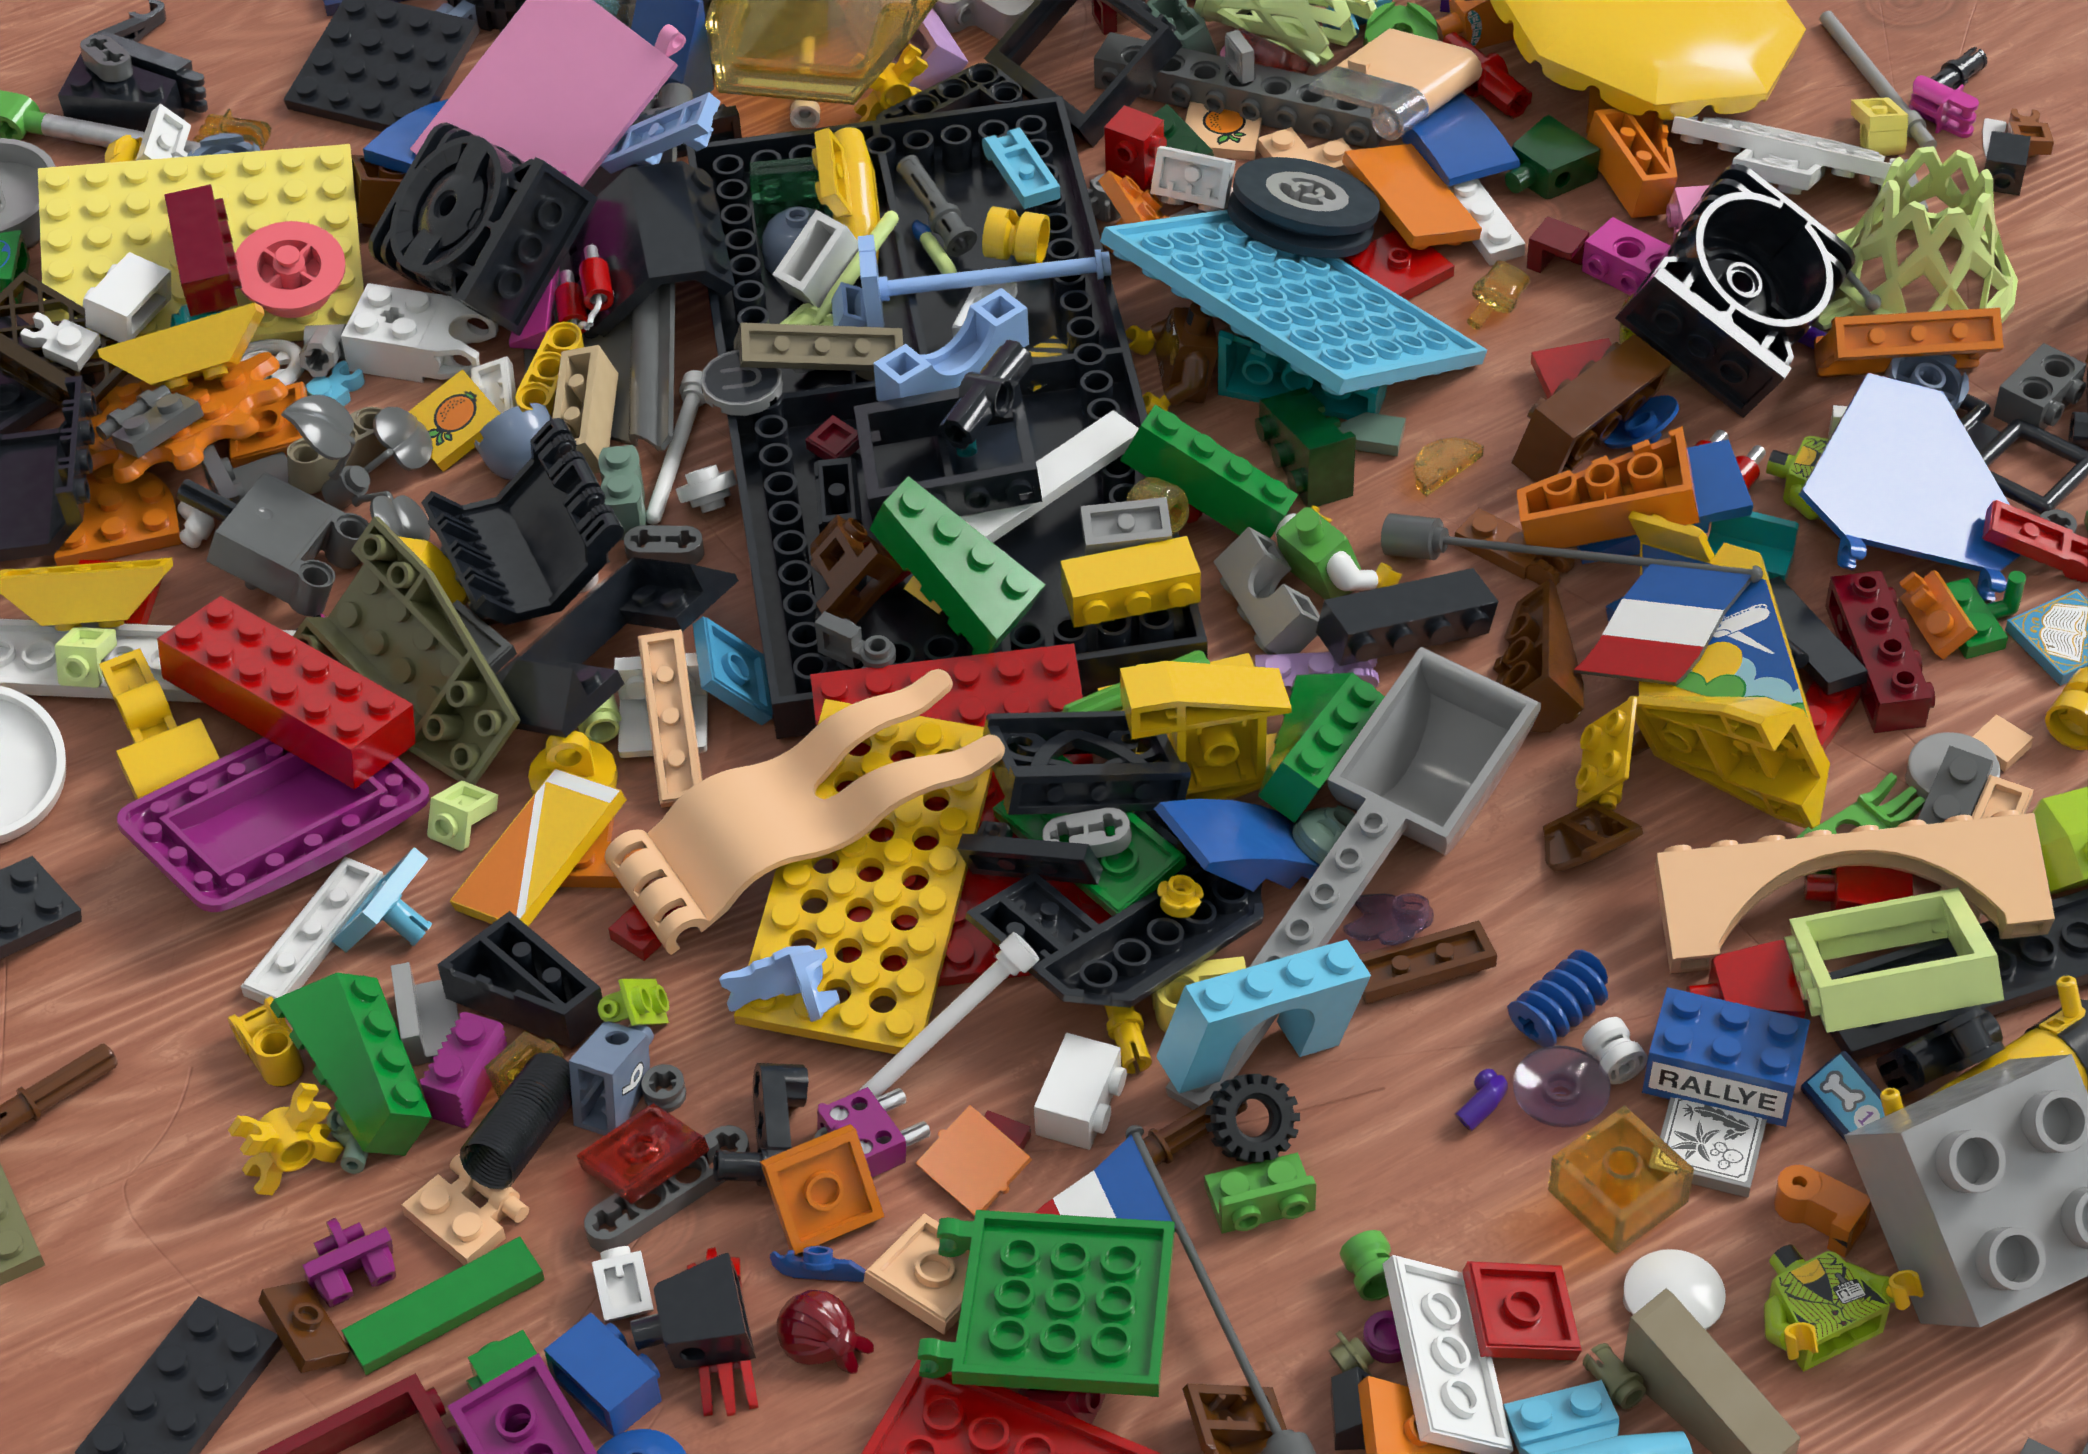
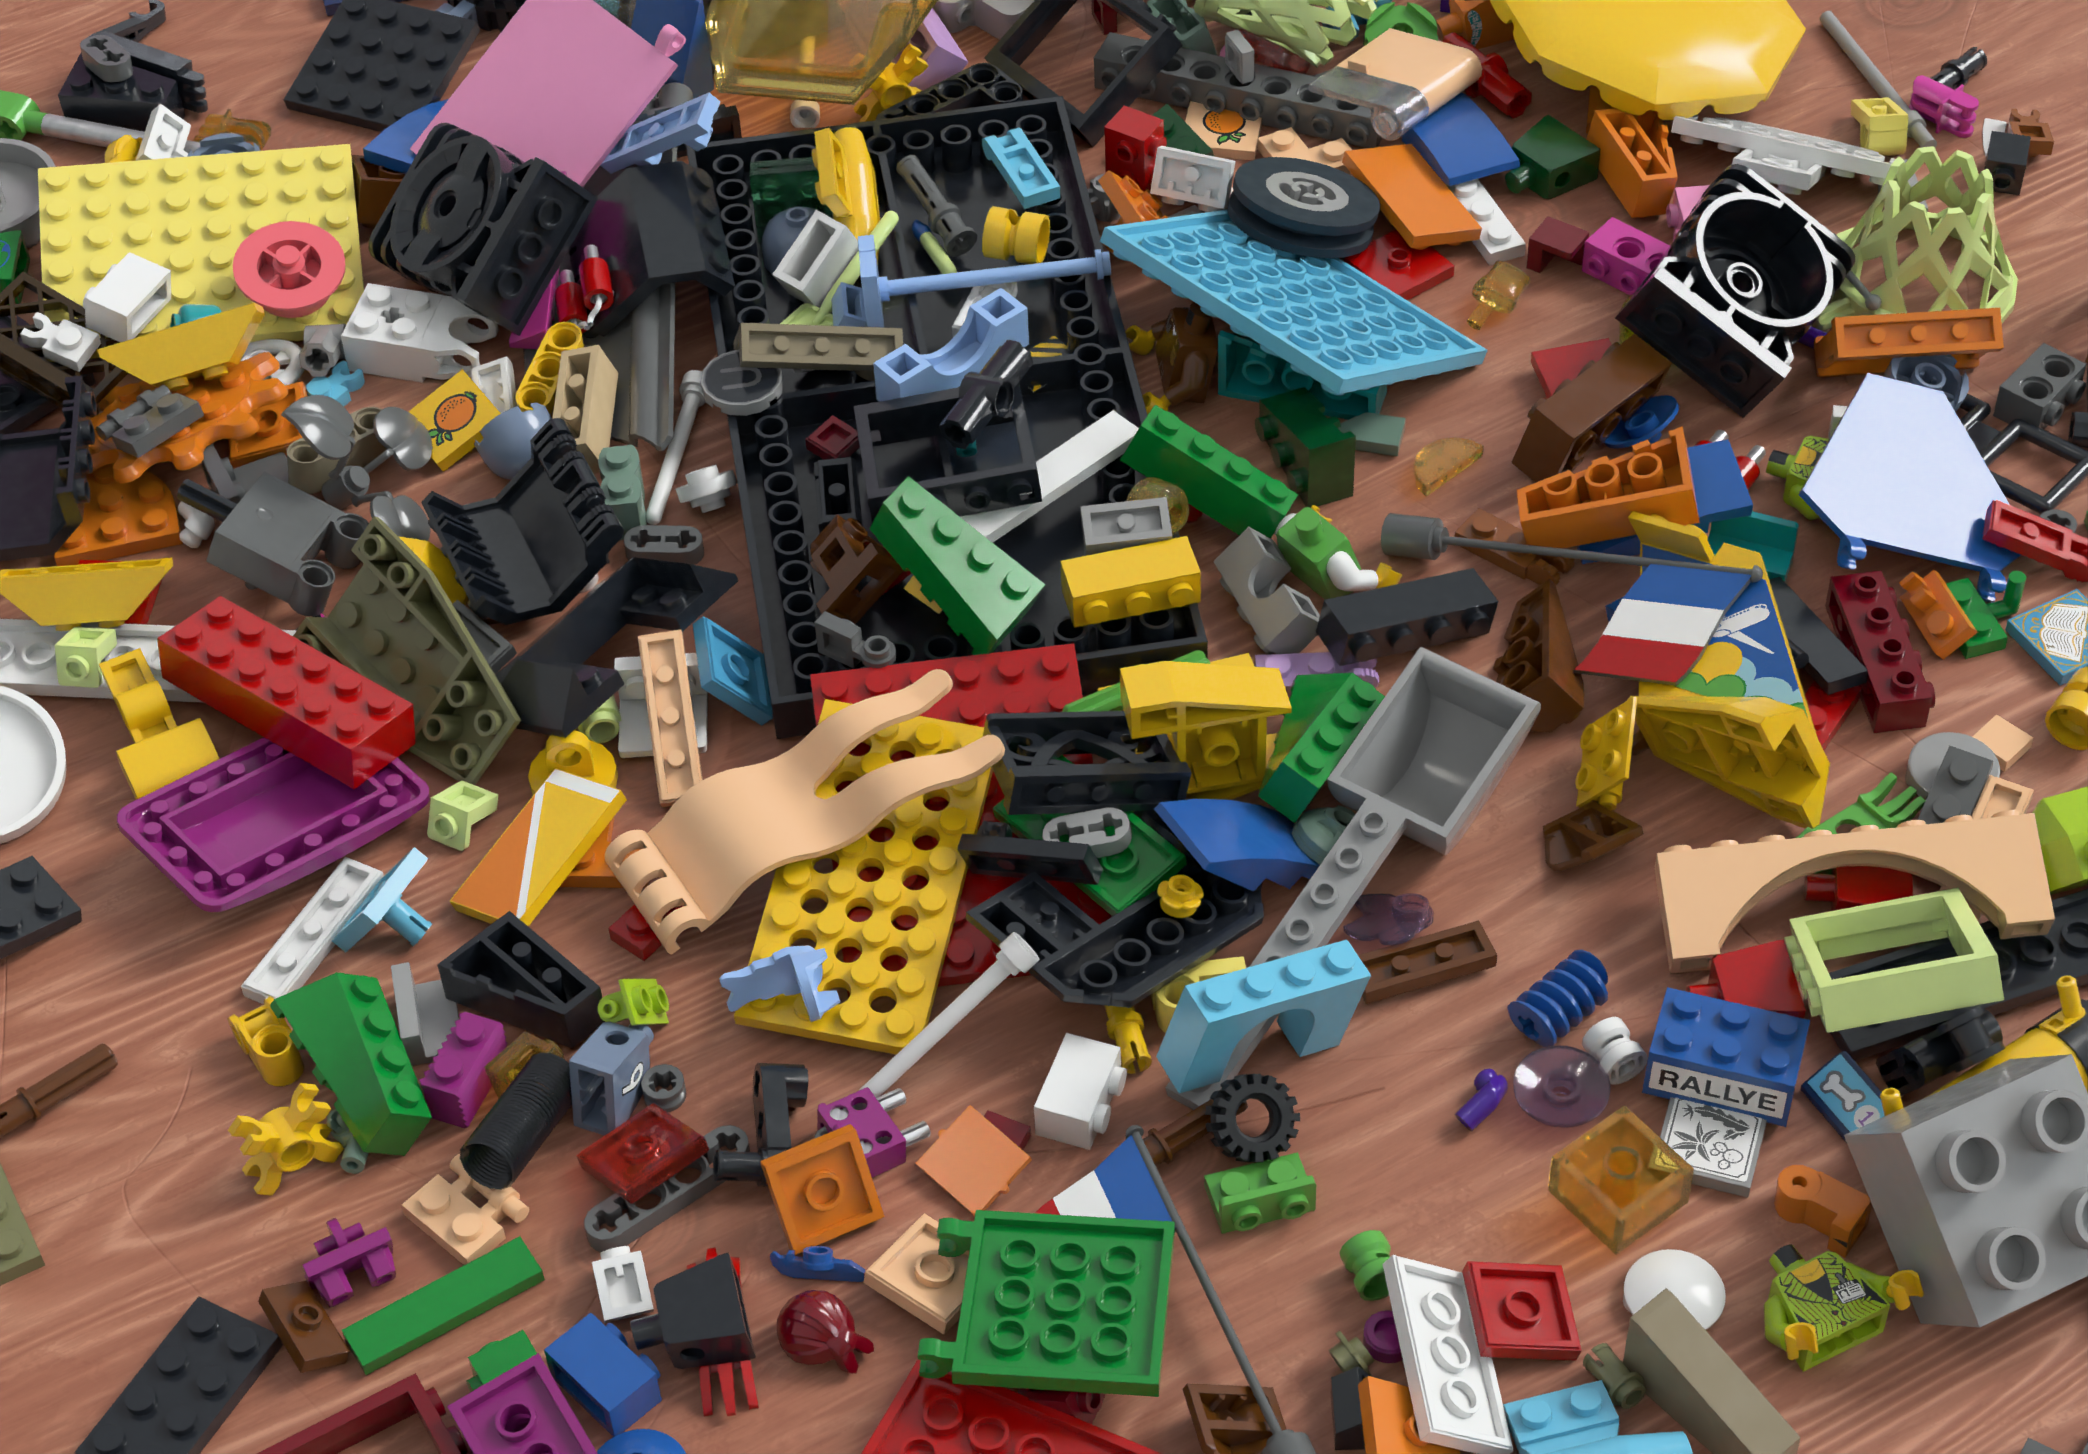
(203, 249): dark red brick -> none

